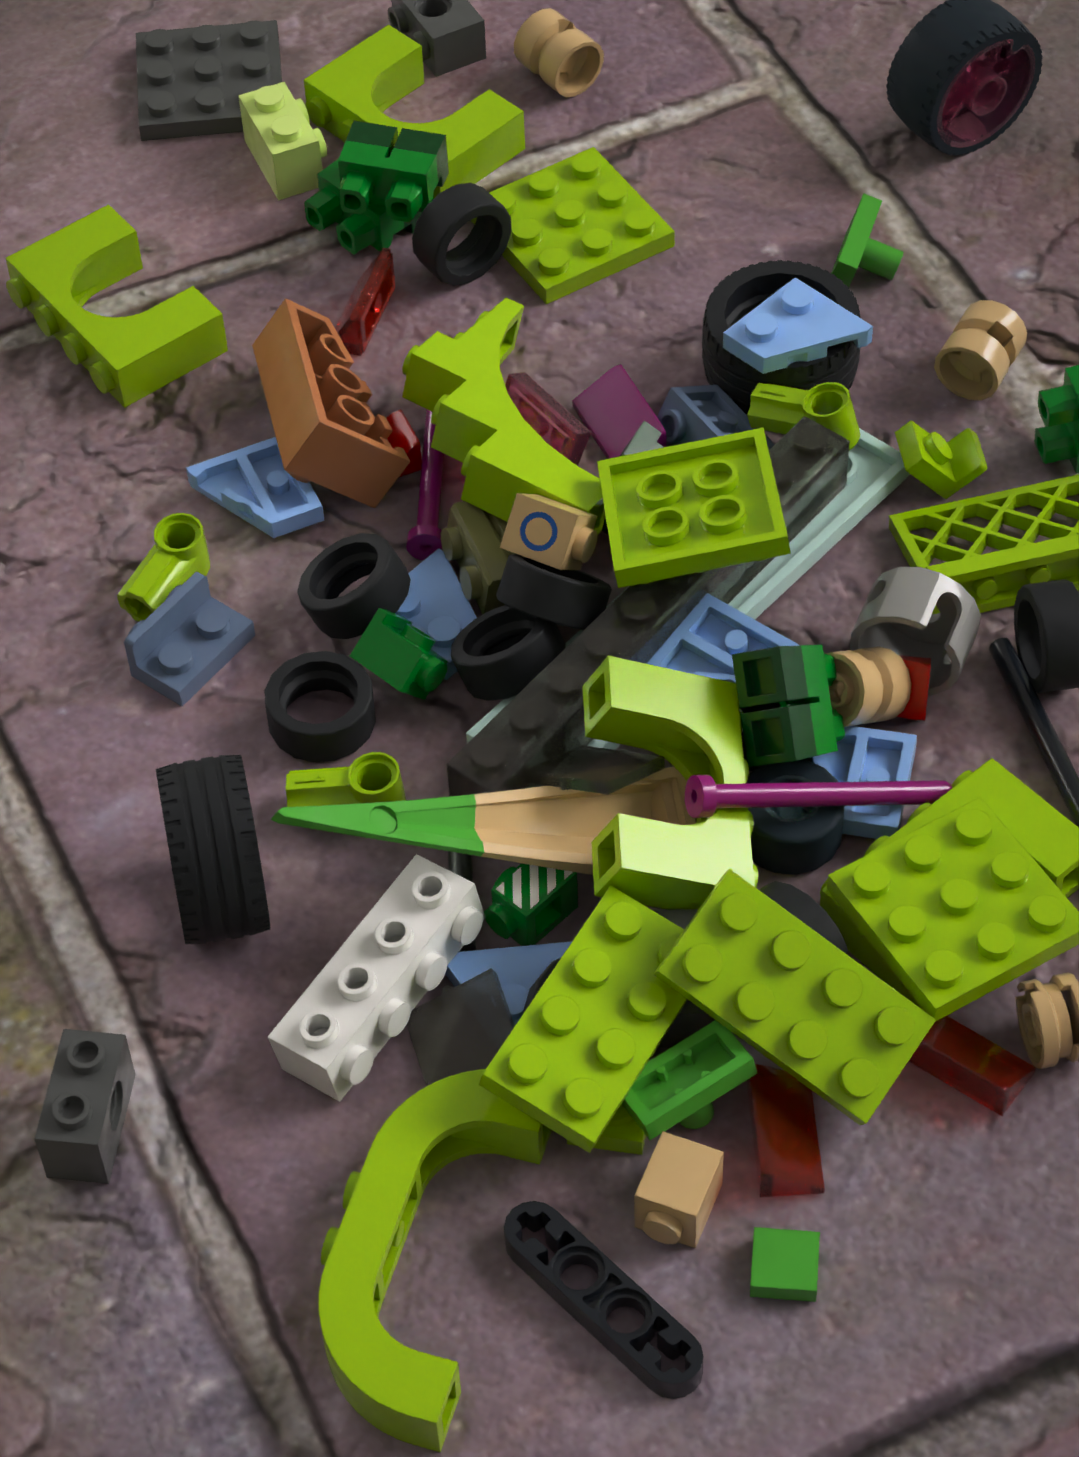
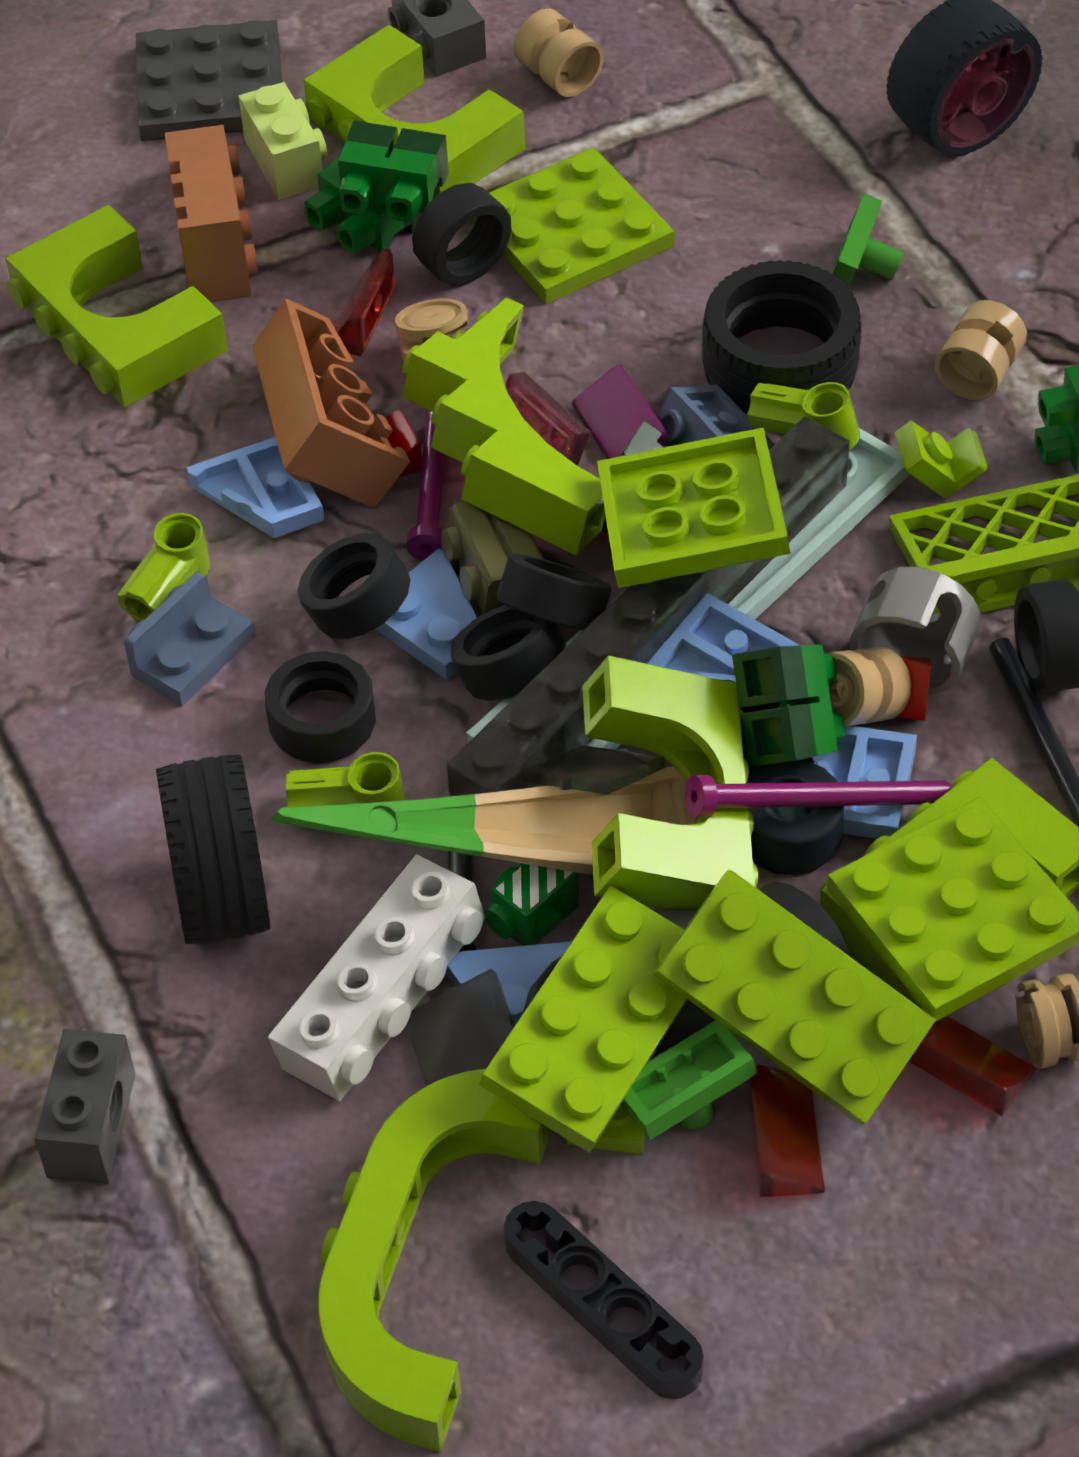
(208, 212): none -> nougat wedge
(400, 654): green brick -> none
(427, 317): none -> tan wheel
(550, 532): tan brick -> none
(678, 1190): tan brick -> none
(785, 1264): bright green tile -> none
(793, 328): light blue wing -> none

